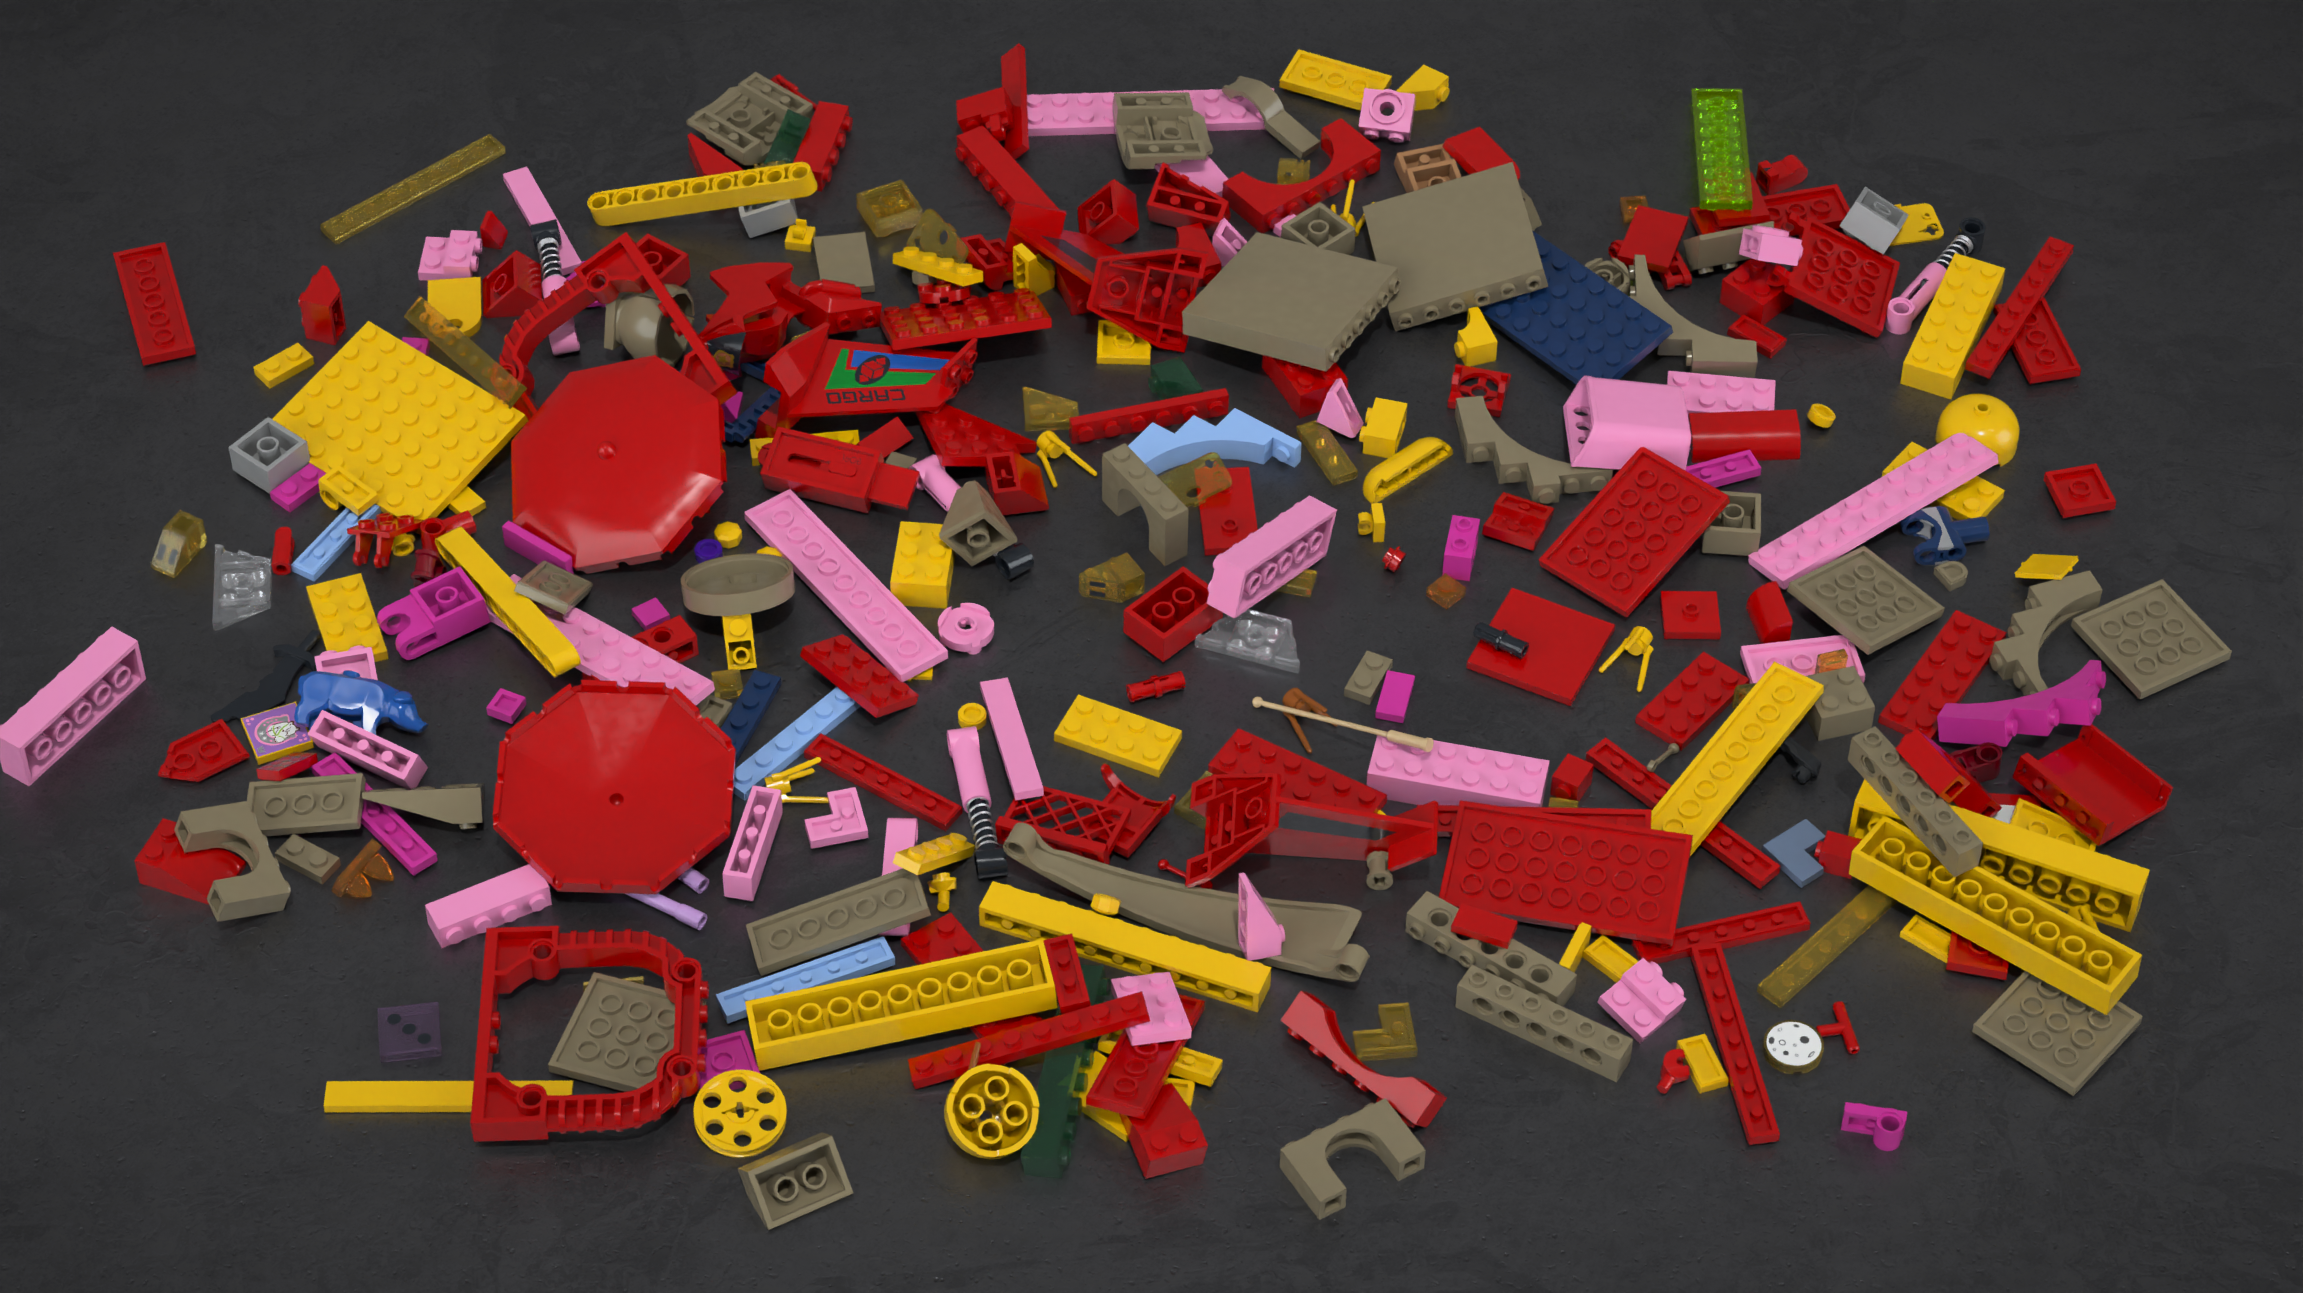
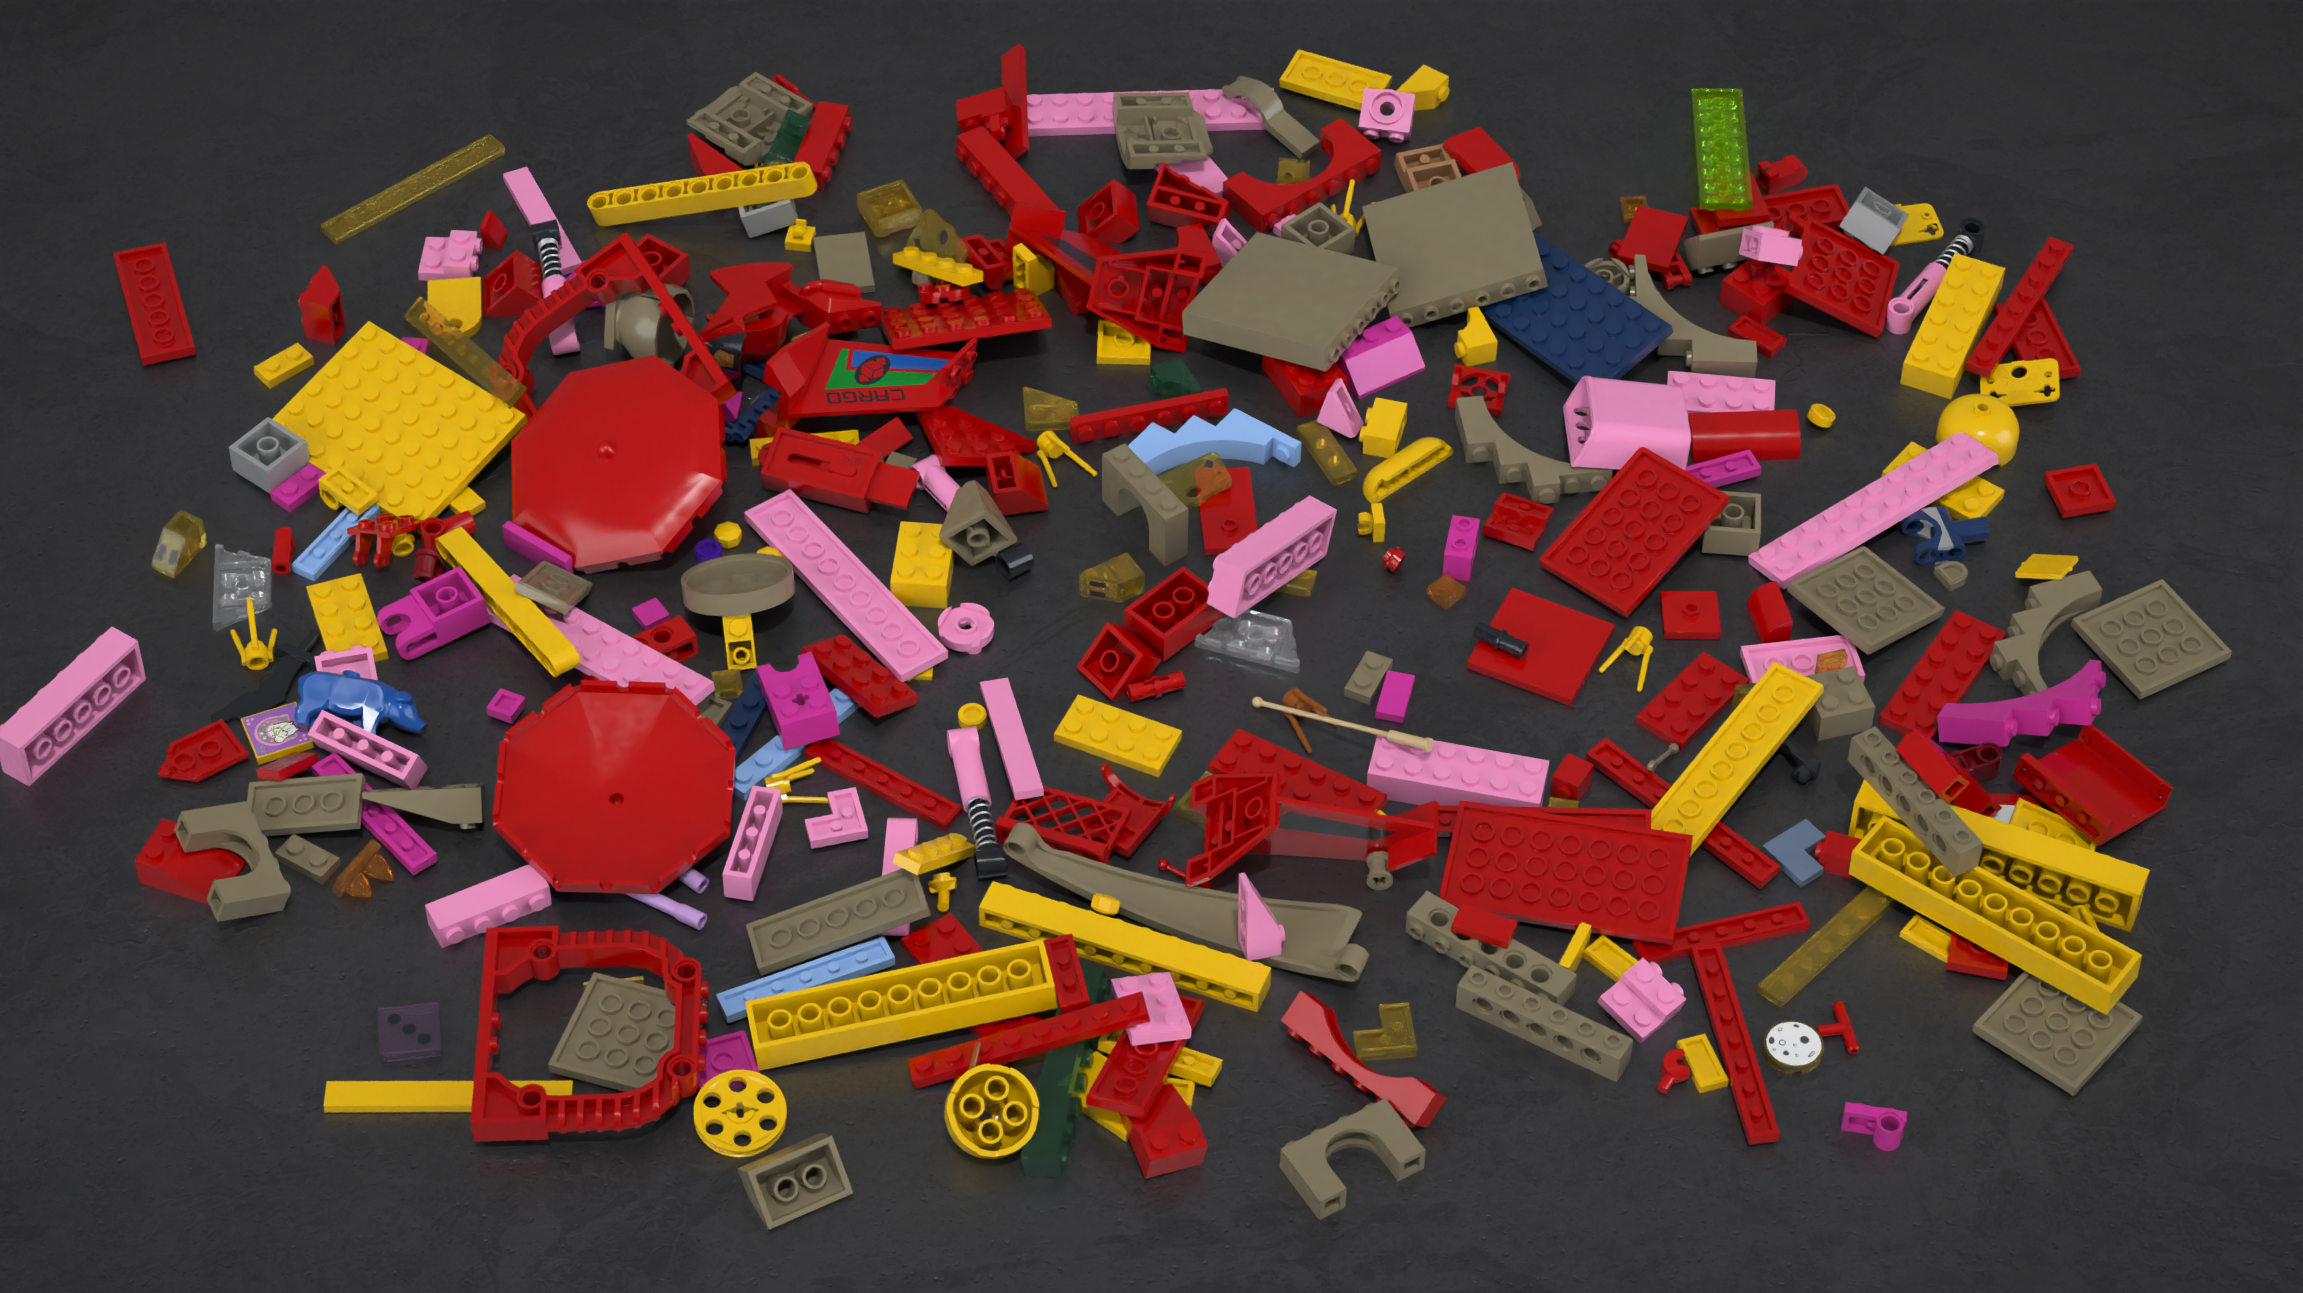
(256, 654): none -> yellow plant
(799, 703): none -> dark pink brick
(1117, 660): none -> red slope
(1380, 358): none -> slope
(2025, 389): none -> yellow axle

